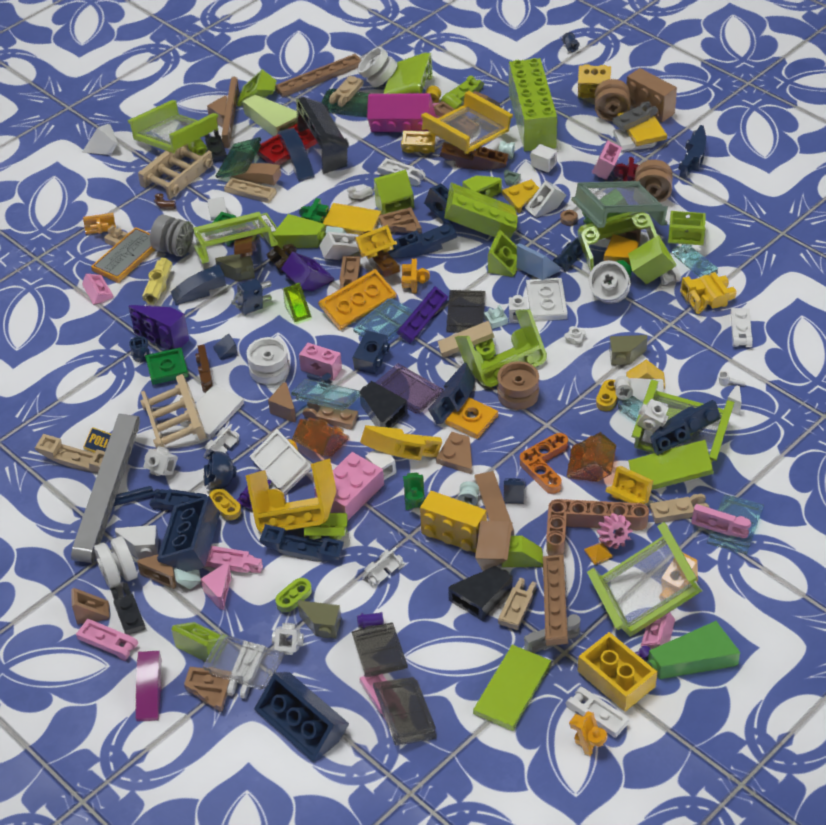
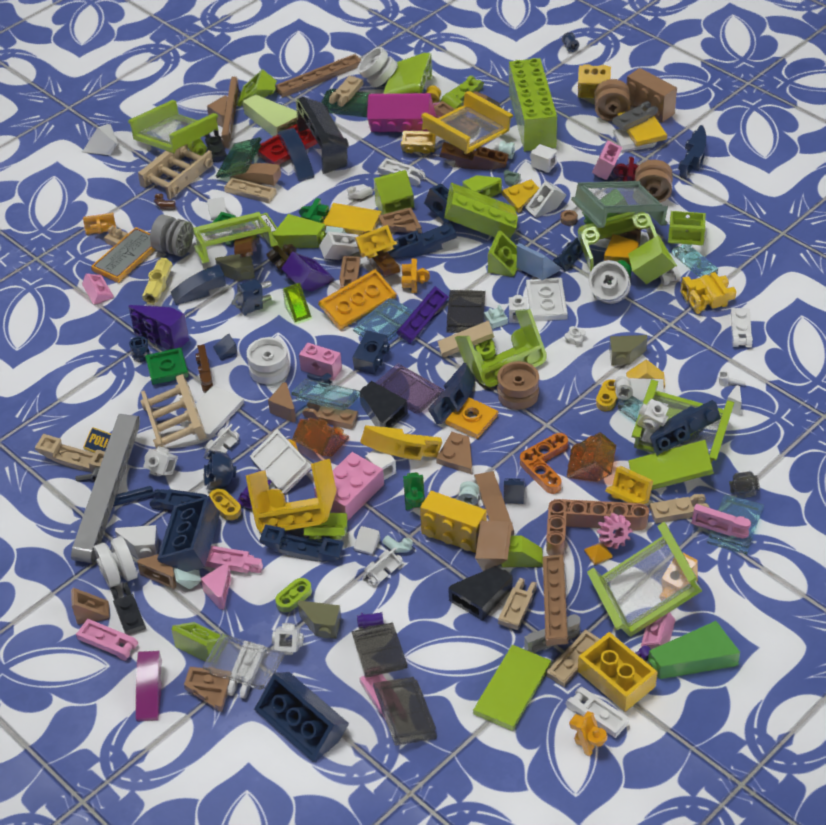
(92, 476): none -> dark grey hand
(367, 540): none -> white slope
(402, 547): none -> light aqua arm
(567, 665): none -> tan tile
(745, 484): none -> clear smoke head

